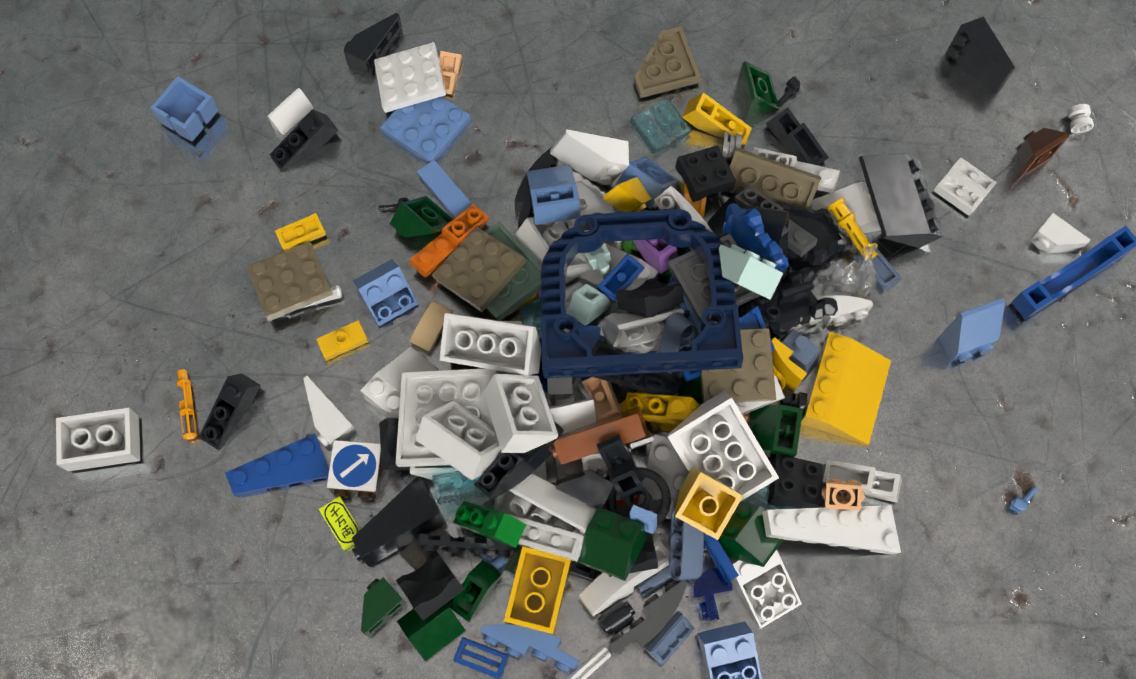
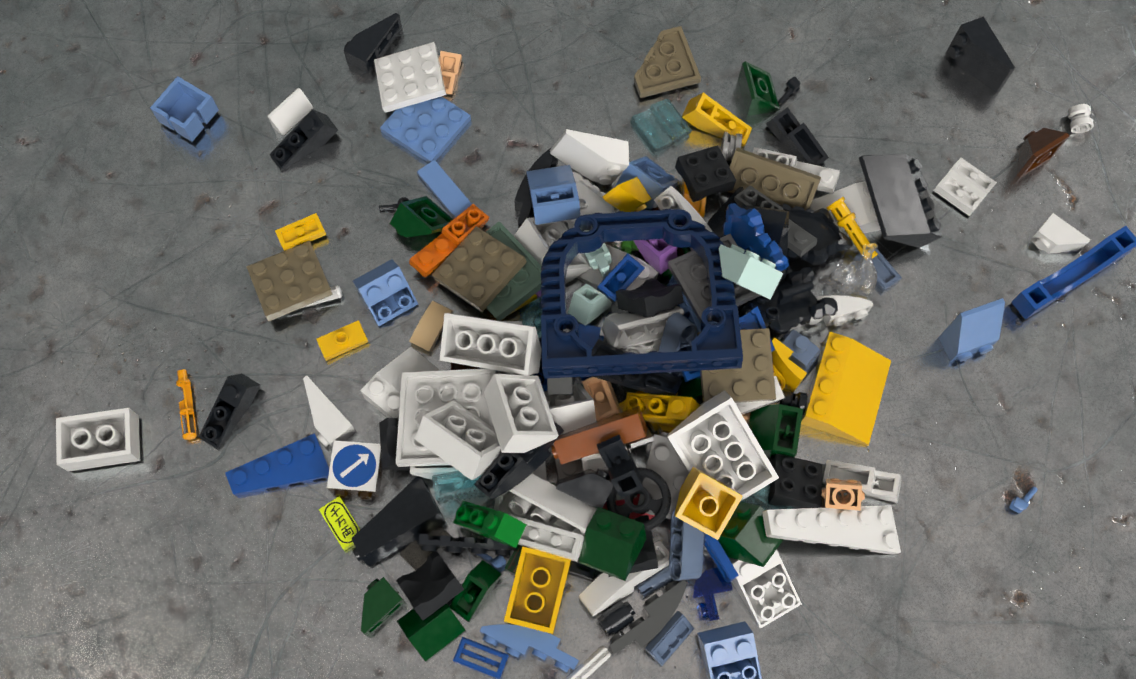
(646, 517): light blue tile -> none

